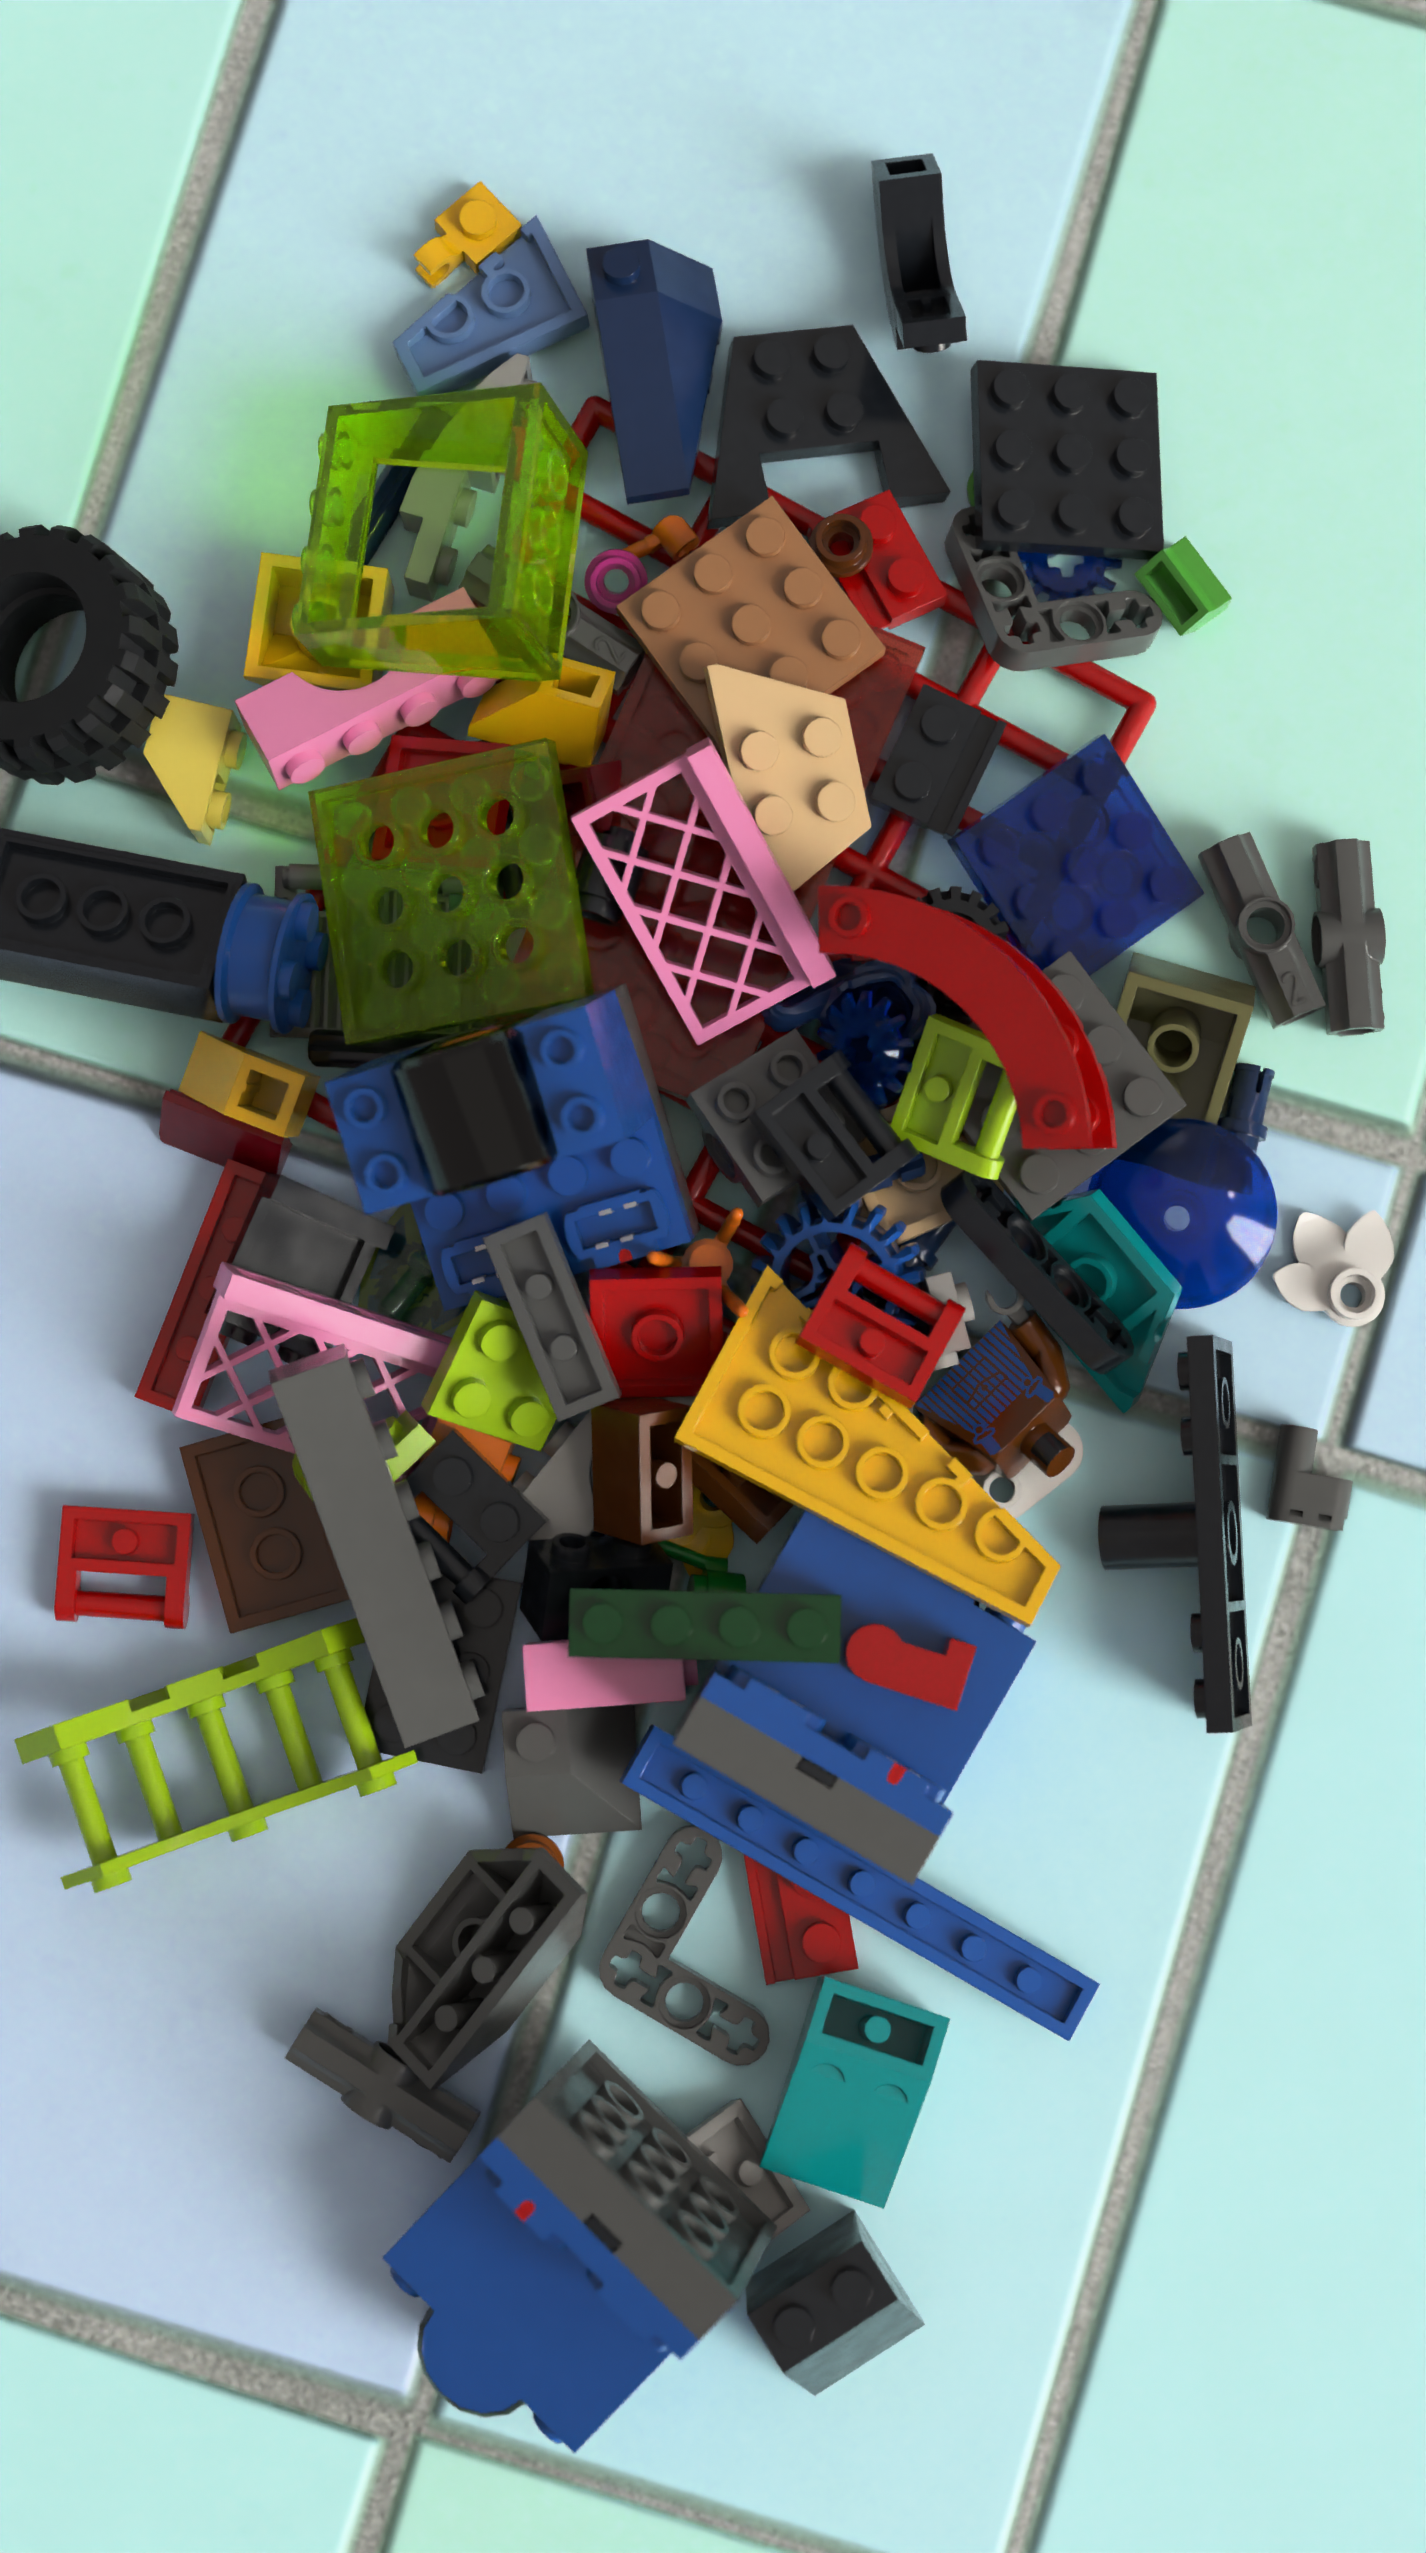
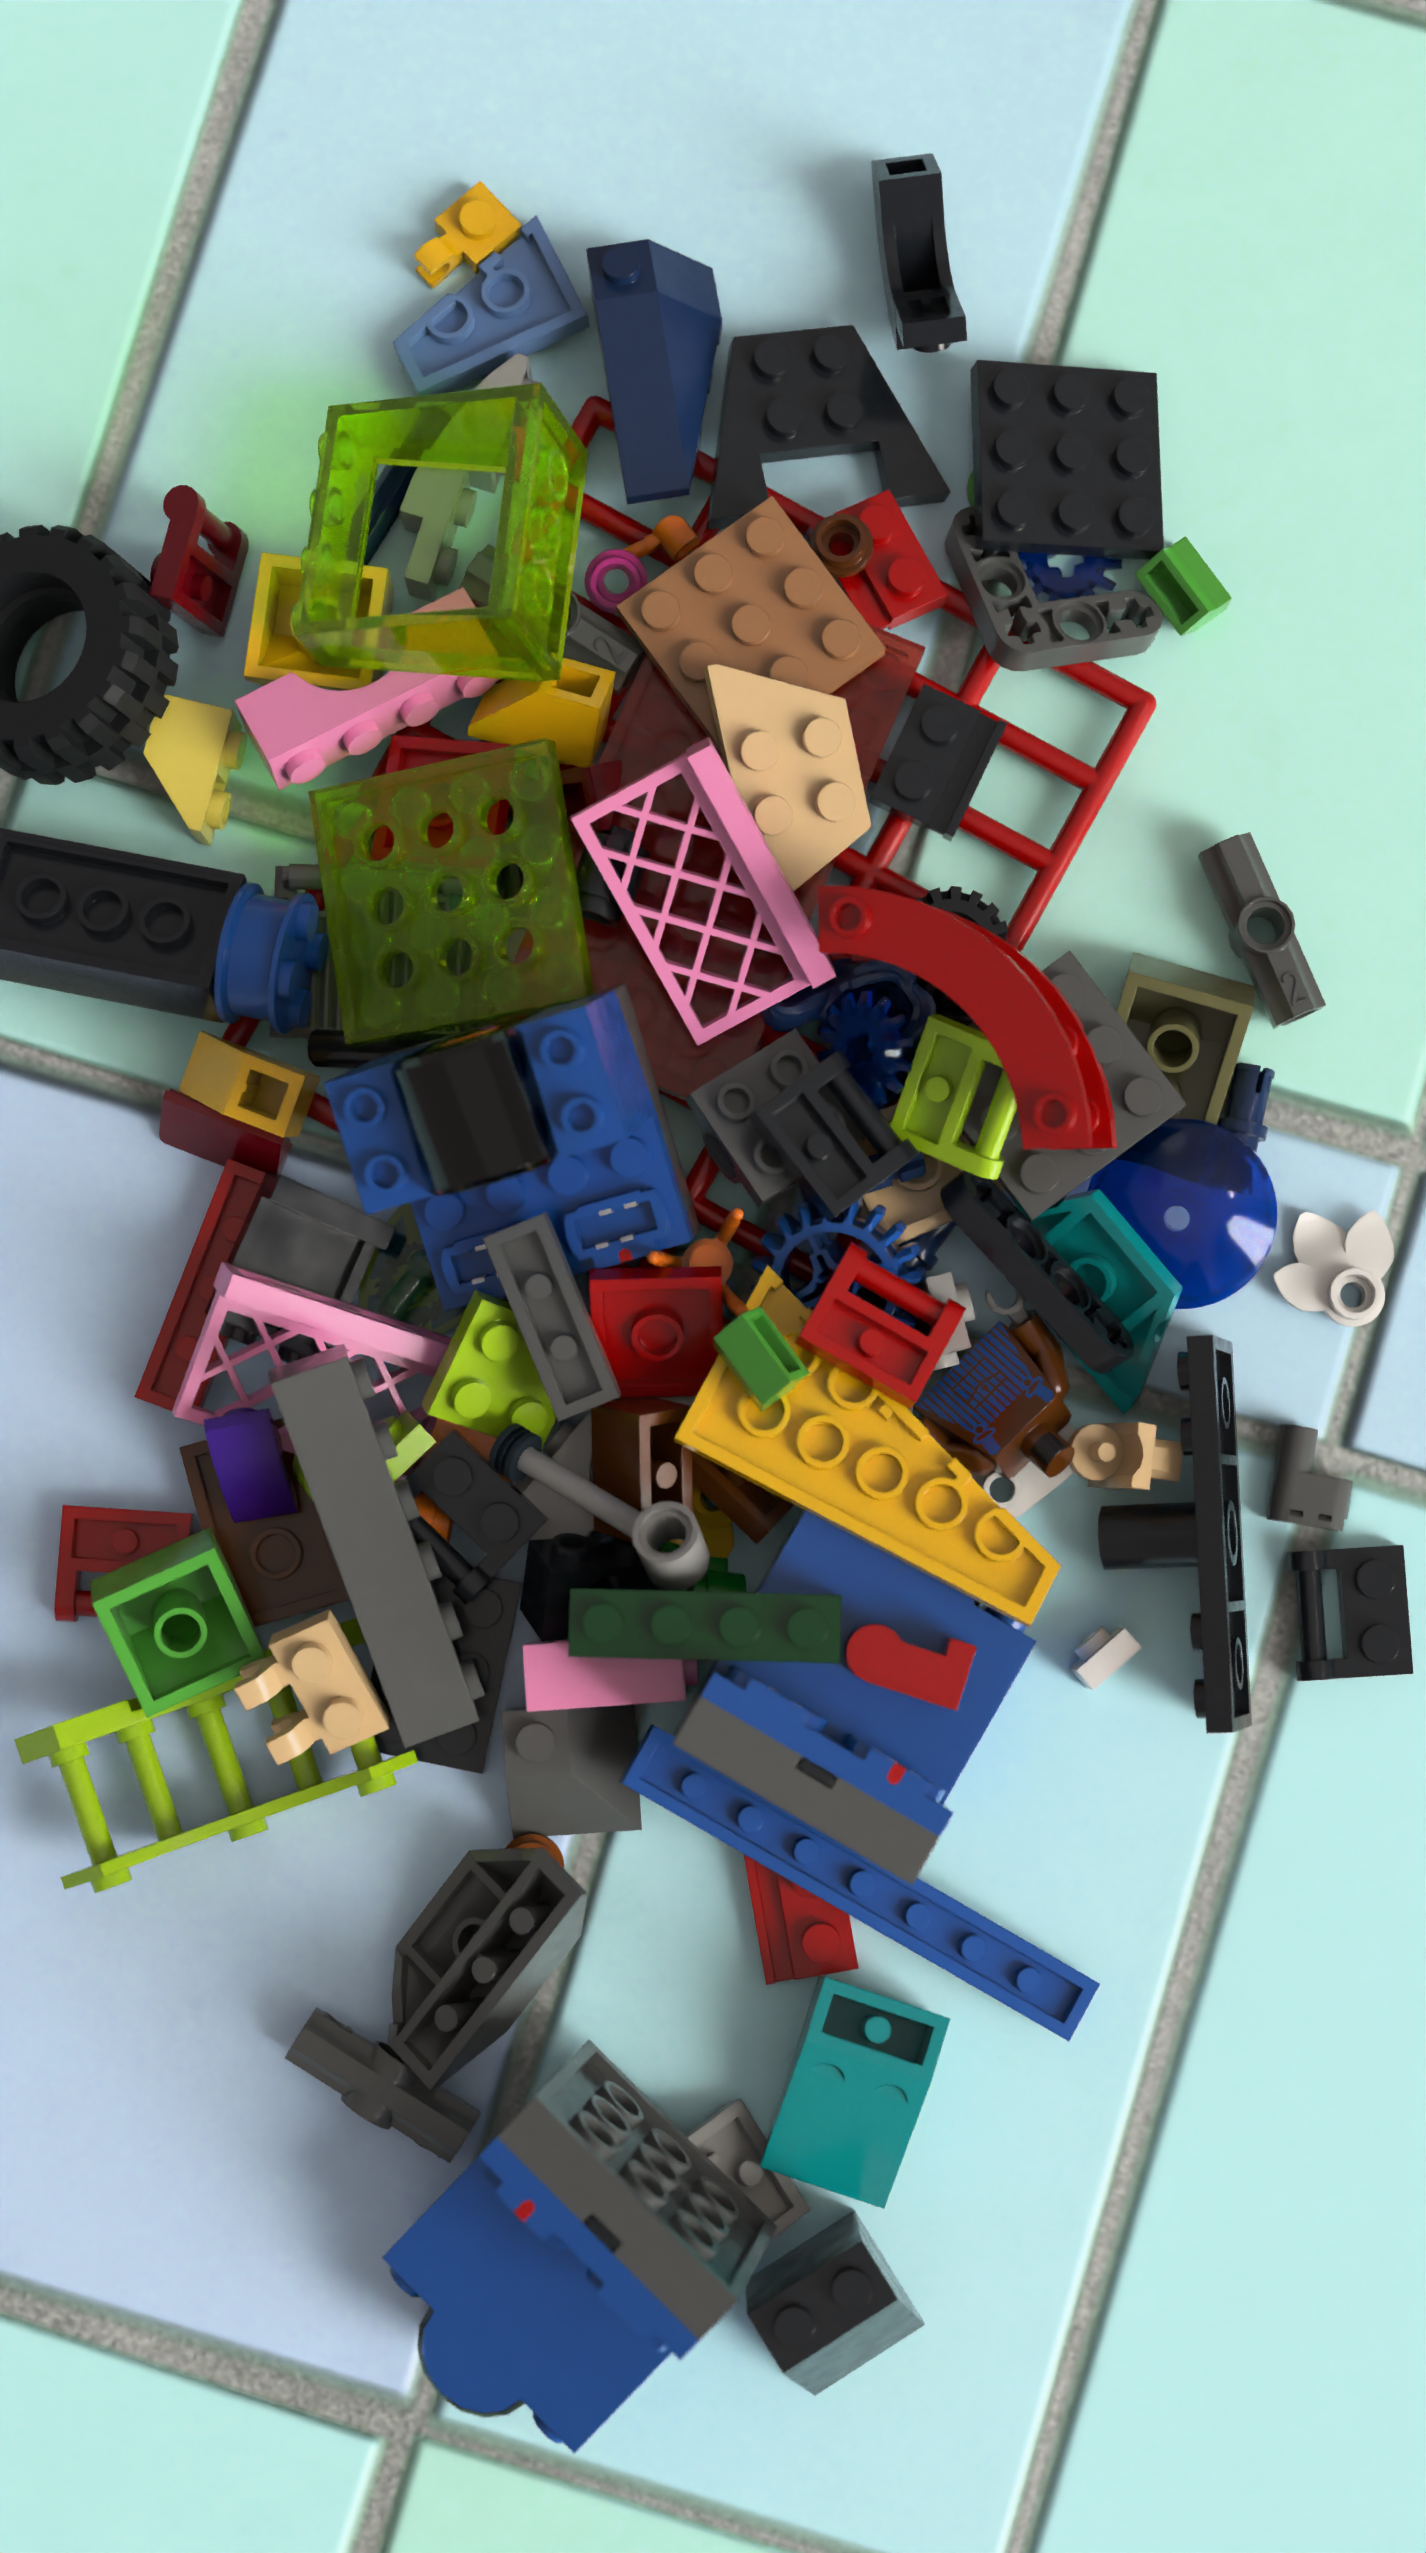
(176, 1621): none -> bright green slope
(188, 577): none -> dark red plate
(250, 1464): none -> dark purple slope
(328, 1681): none -> tan plate
(519, 1454): none -> light grey piece
(657, 1945): dark grey beam -> none
(759, 1357): none -> bright green piece
(1077, 861): clear blue plate -> none
(1102, 1655): none -> white plate
(1124, 1455): none -> tan hips
(1348, 937): dark grey piece -> none
(1370, 1609): none -> black plate

